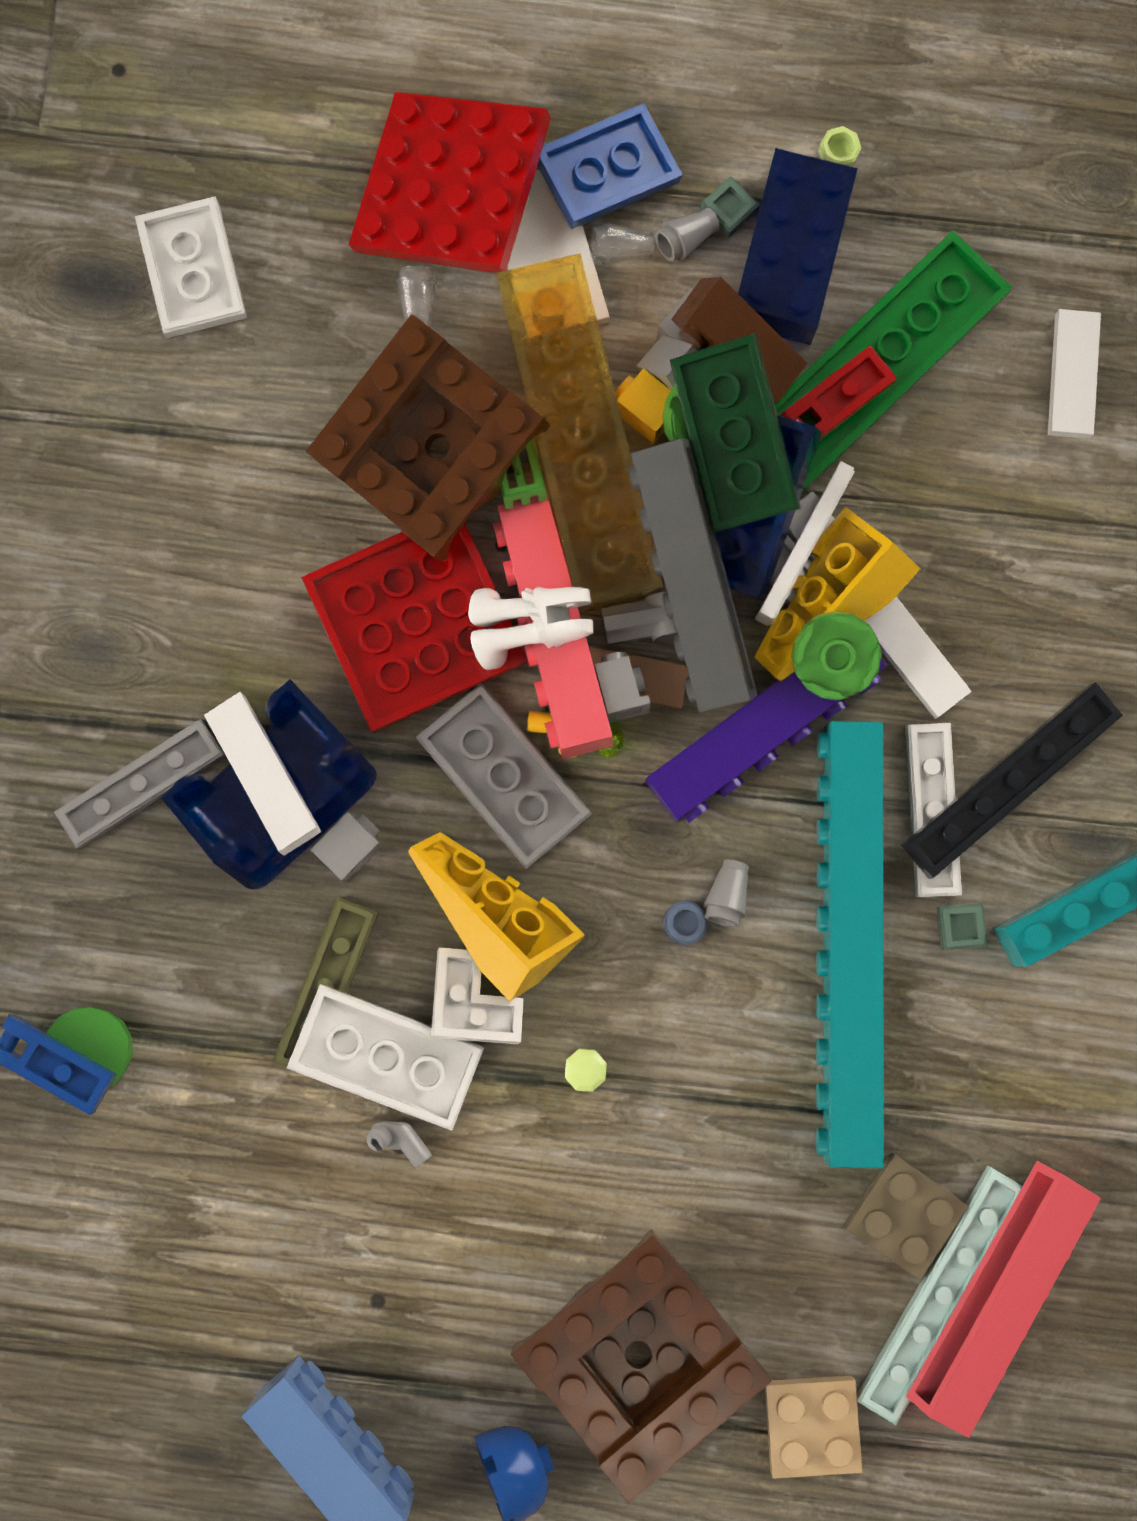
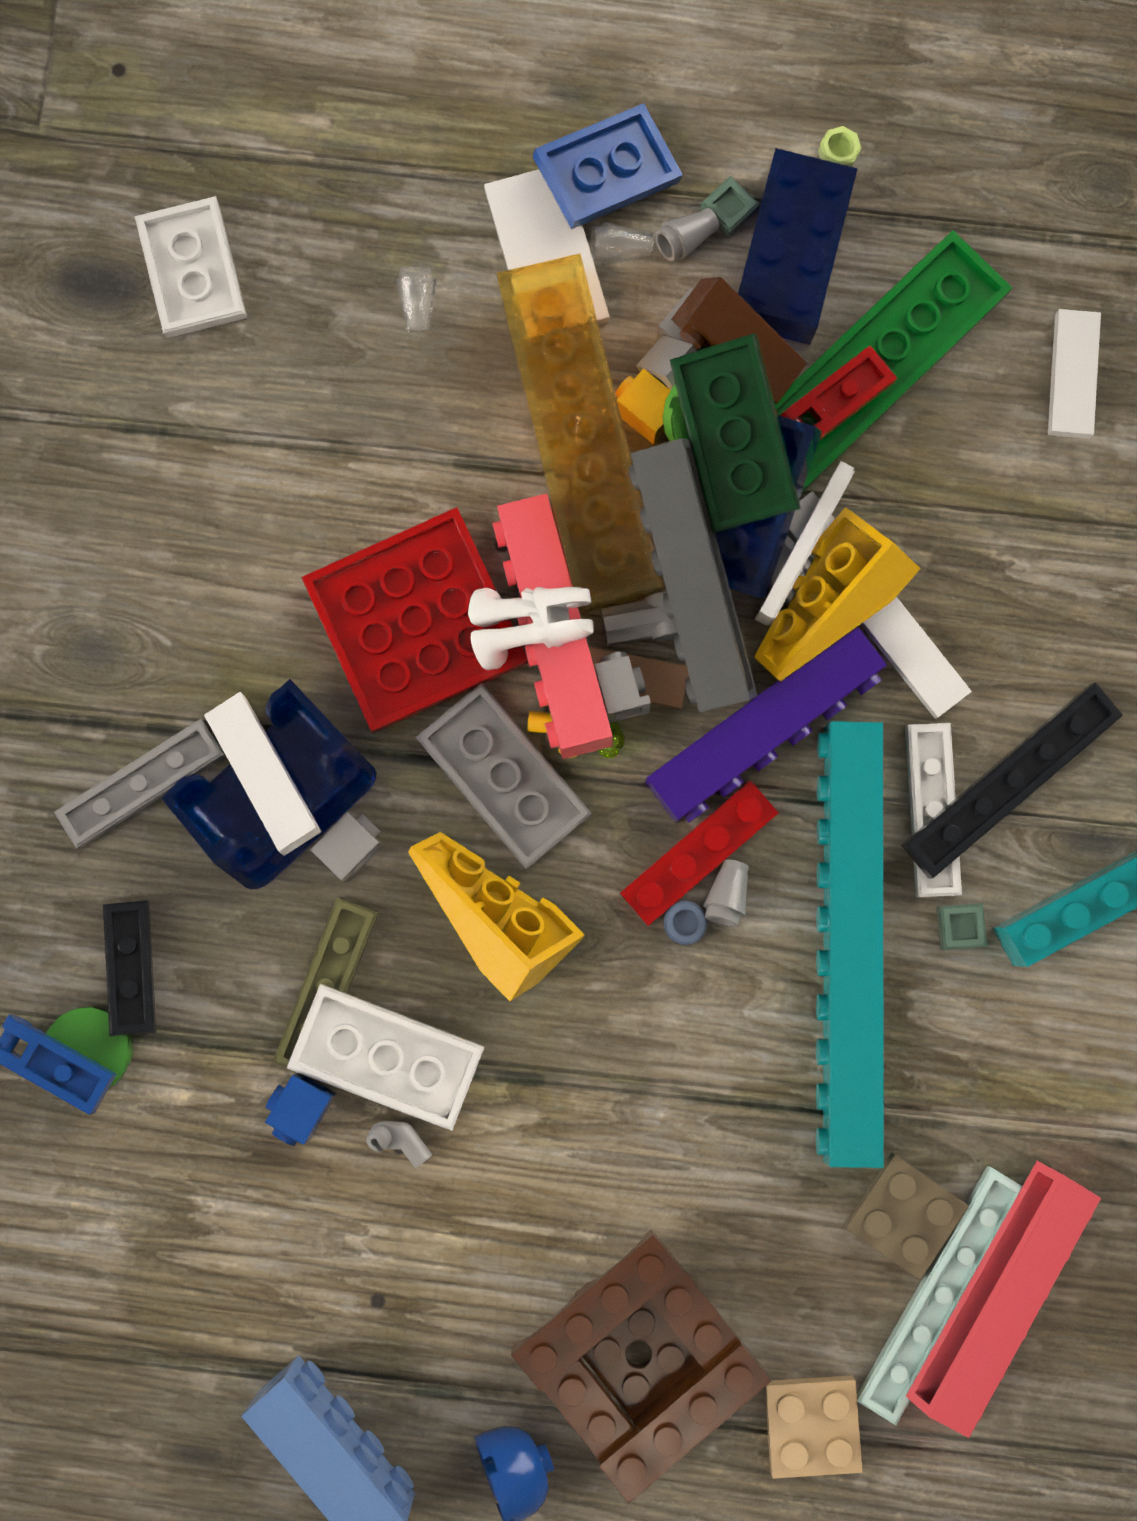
(129, 968): none -> black tile
(298, 1109): none -> blue brick
(402, 415): reddish brown piece -> none
(450, 181): red plate -> none
(463, 1012): white plate -> none
(524, 491): bright green tile -> none
(585, 1069): yellowish green tile -> none
(699, 853): none -> red plate
(836, 655): bright green tile -> none

